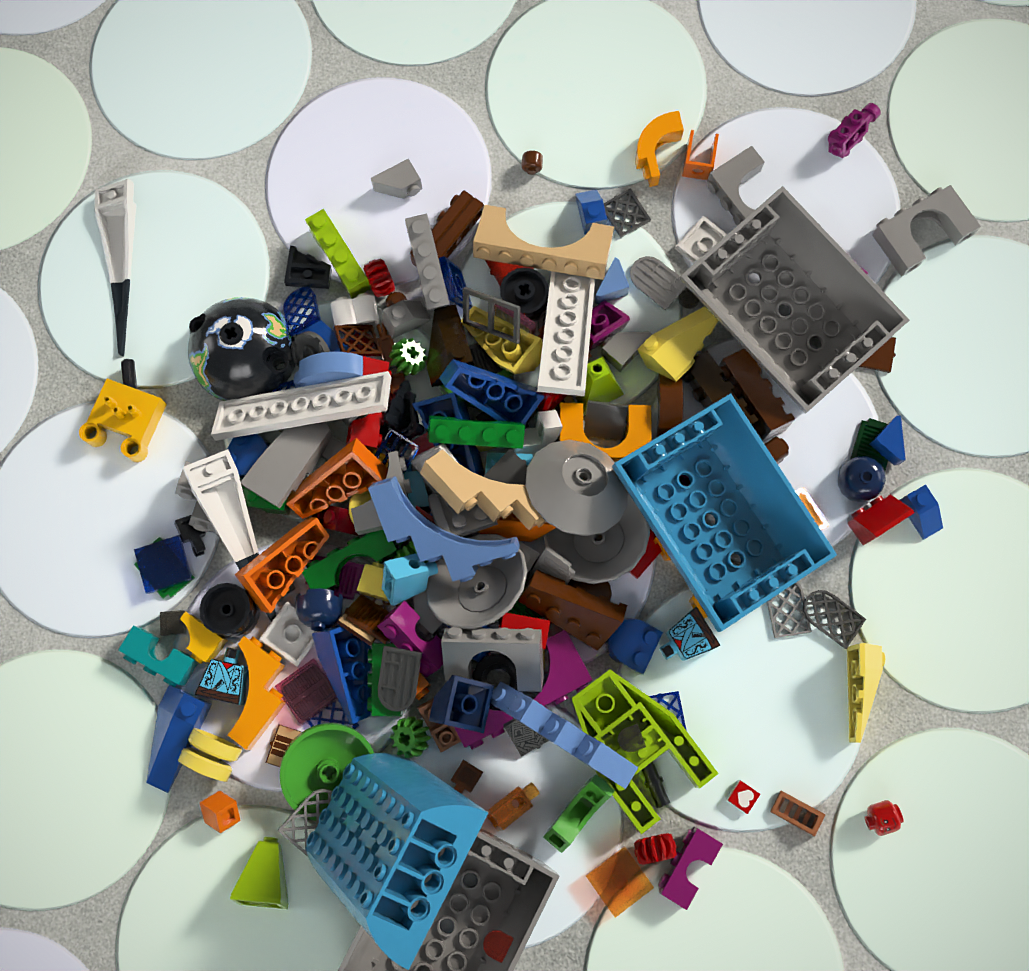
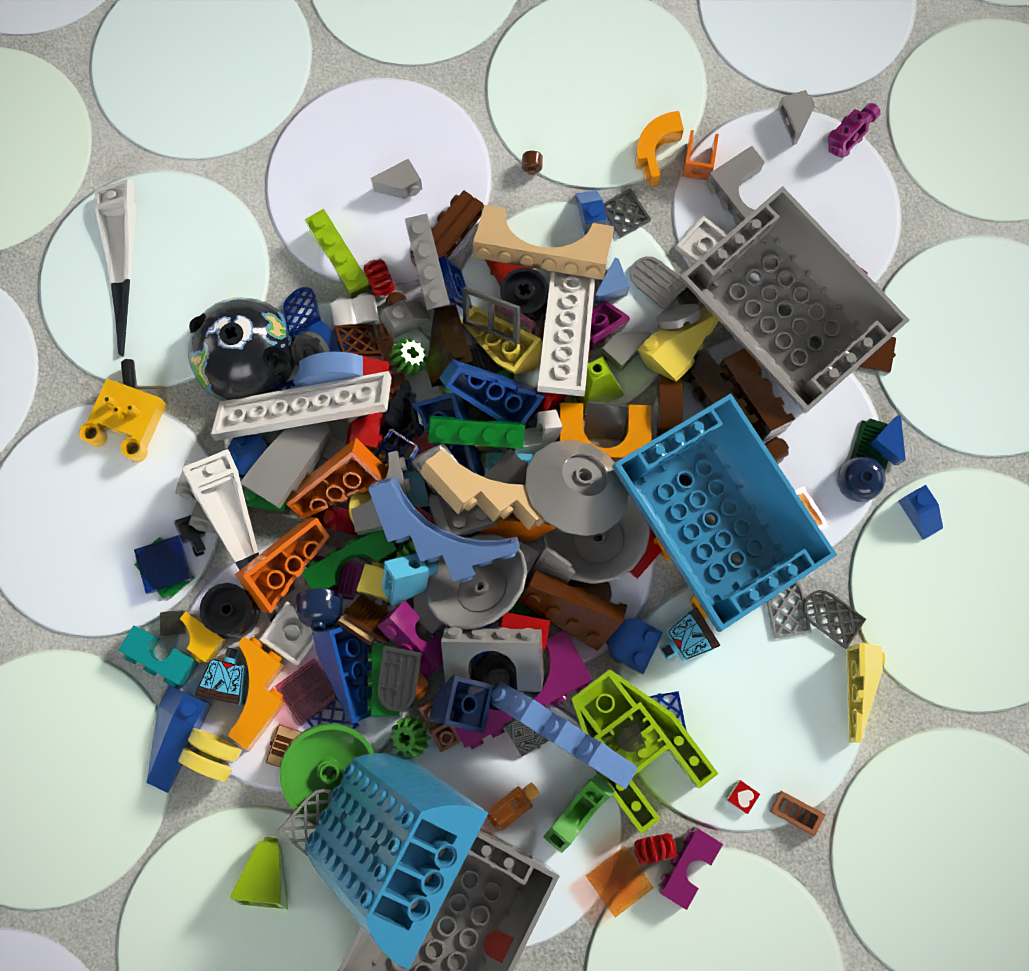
(220, 811): orange panel -> none
(306, 271): black wing -> none
(466, 777): reddish brown plate -> none
(655, 785): black pin -> none
(676, 316): none -> light grey tile
(795, 113): none -> light grey slope
(879, 518): red slope -> none
(884, 818): red head -> none
(943, 207): light grey arch -> none

